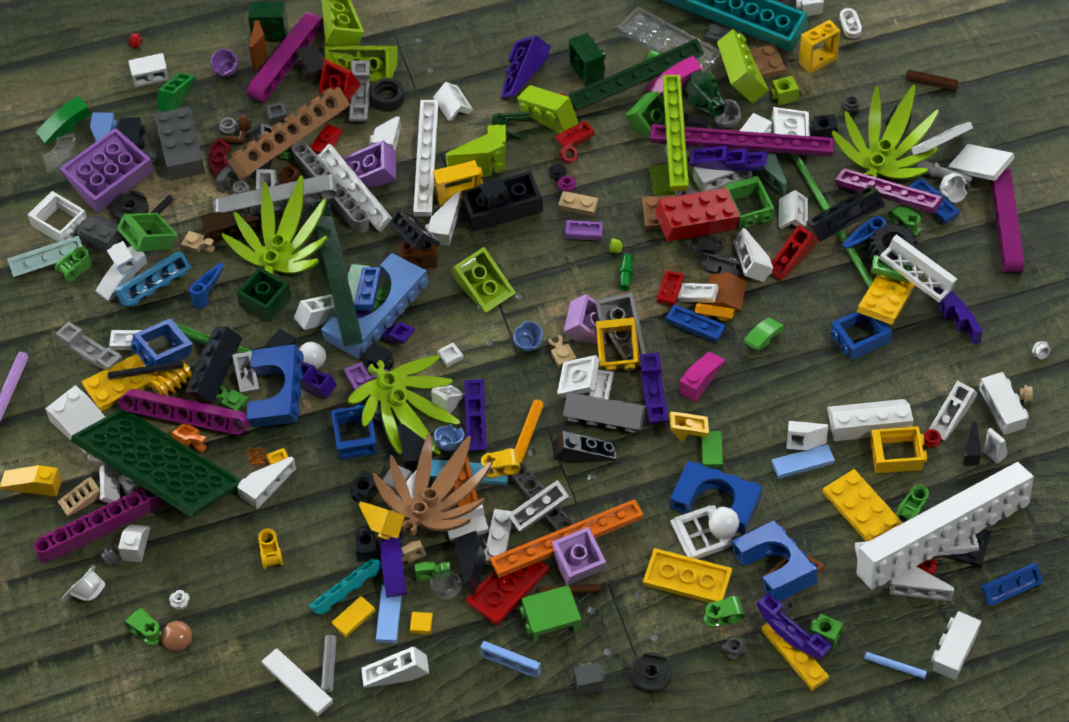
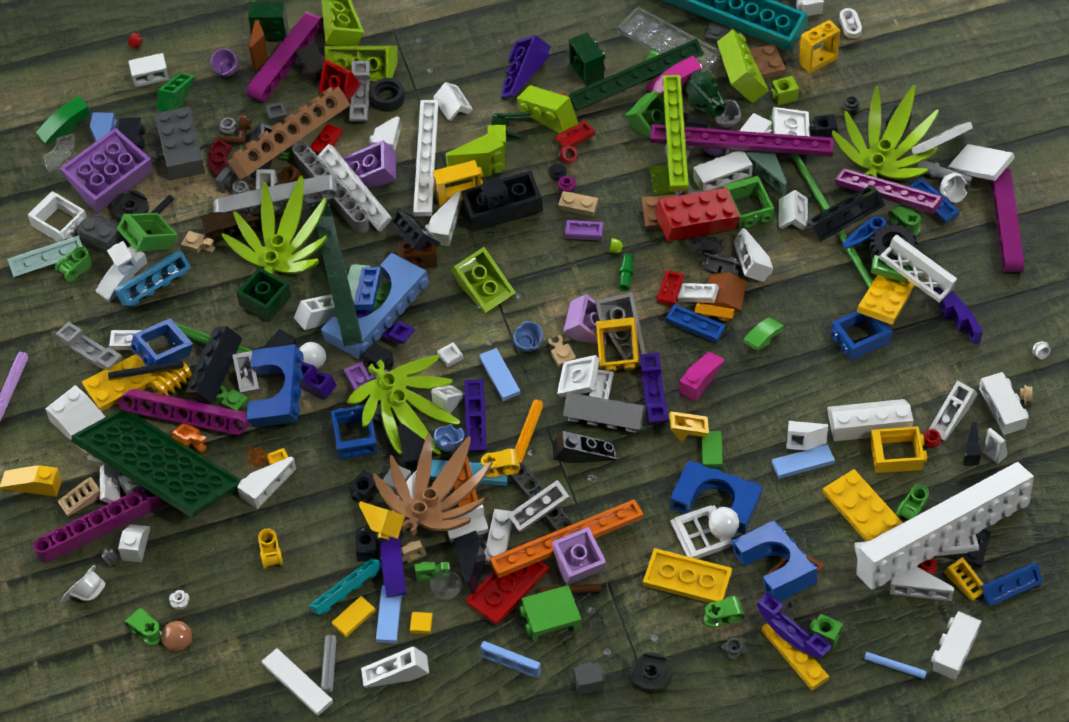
(203, 286): blue piece -> none
(499, 374): none -> light blue tile
(728, 160): dark purple slope -> none
(793, 252): red slope -> none
(931, 79): reddish brown axle -> none
(966, 570): none -> yellow slope

